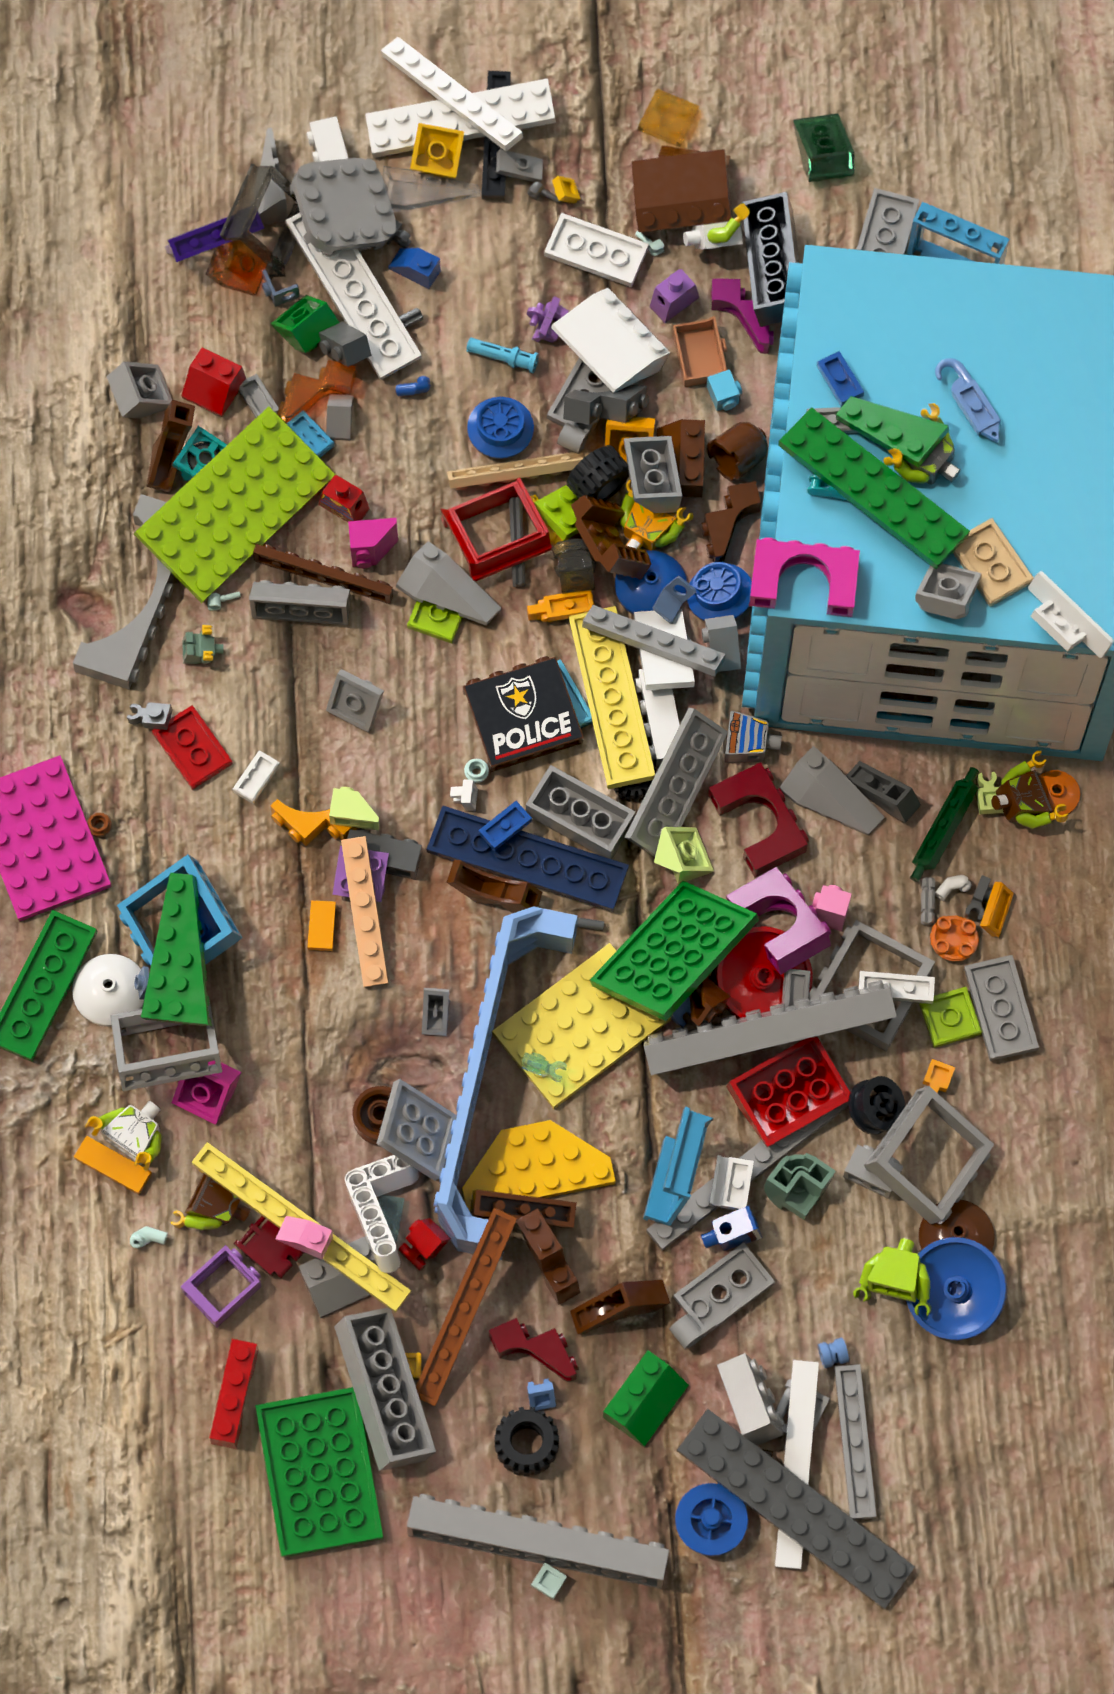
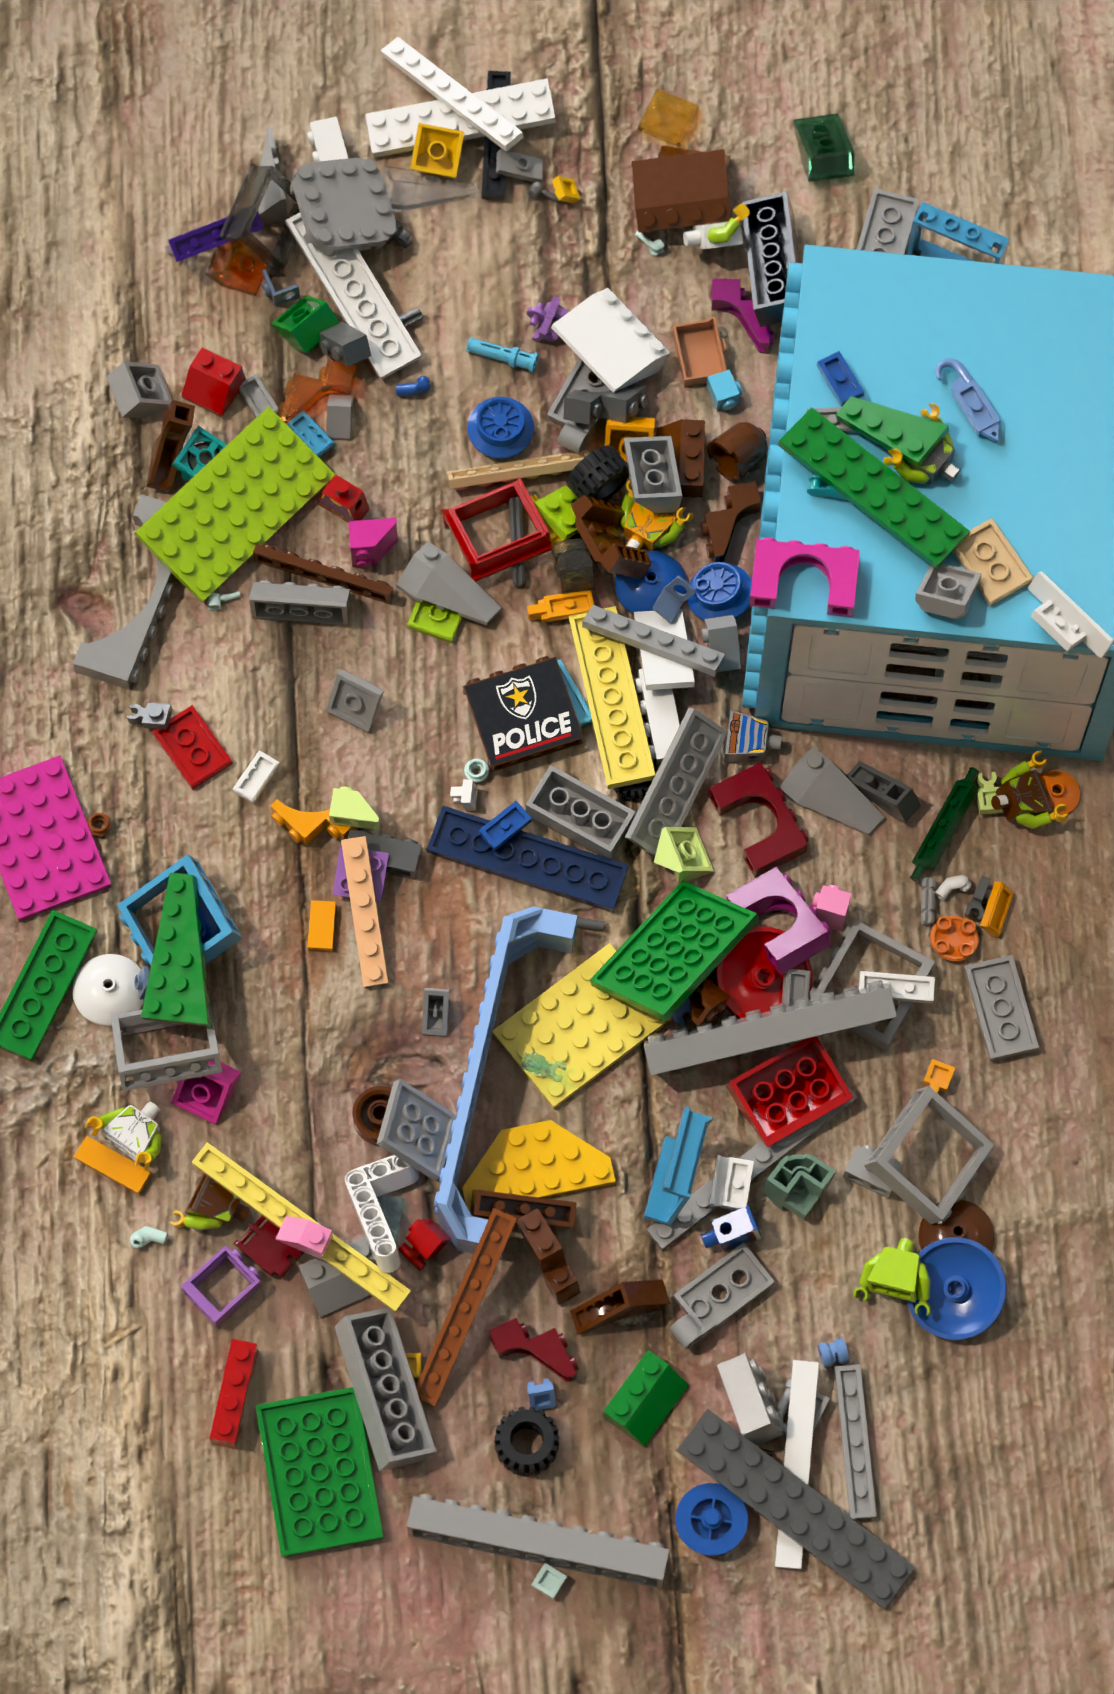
(200, 647): sand green piece -> none
(416, 266): blue slope -> none
(493, 889): reddish brown arch -> none
(596, 250): white plate -> none
(677, 292): medium lavender torso -> none
(866, 1108): black wheel -> none
(950, 1017): lime tile -> none

